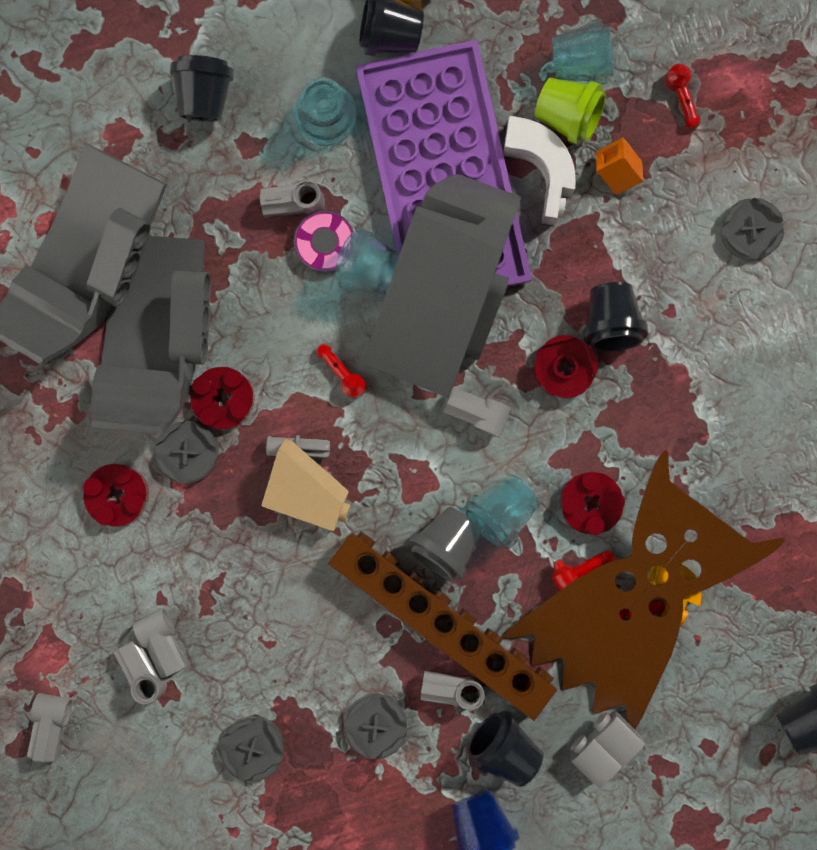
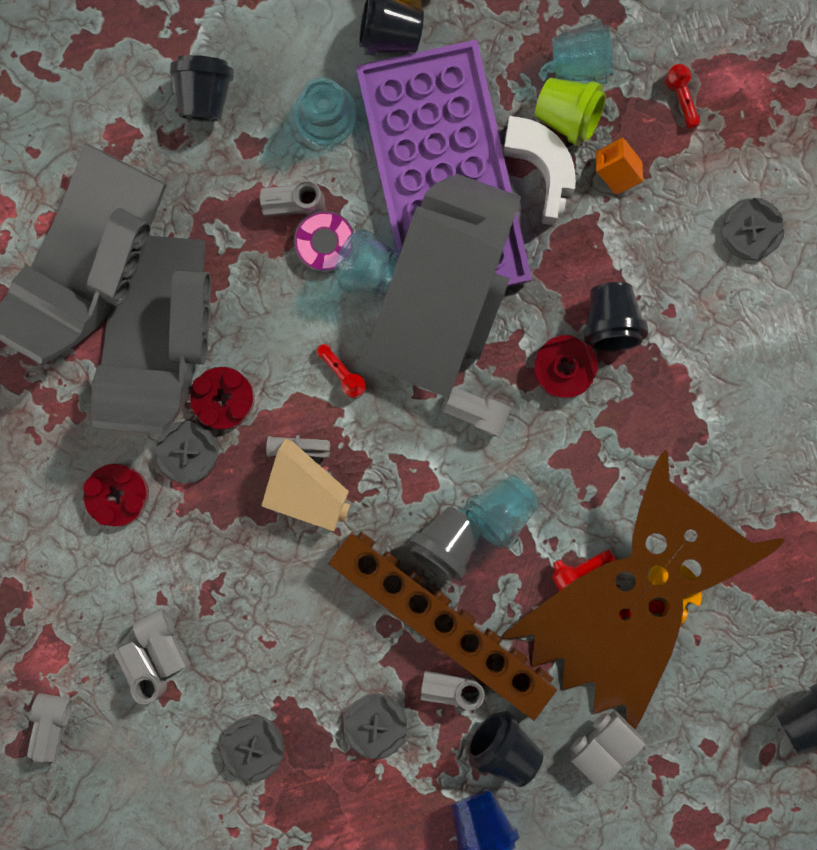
(592, 521): dark red plate -> none

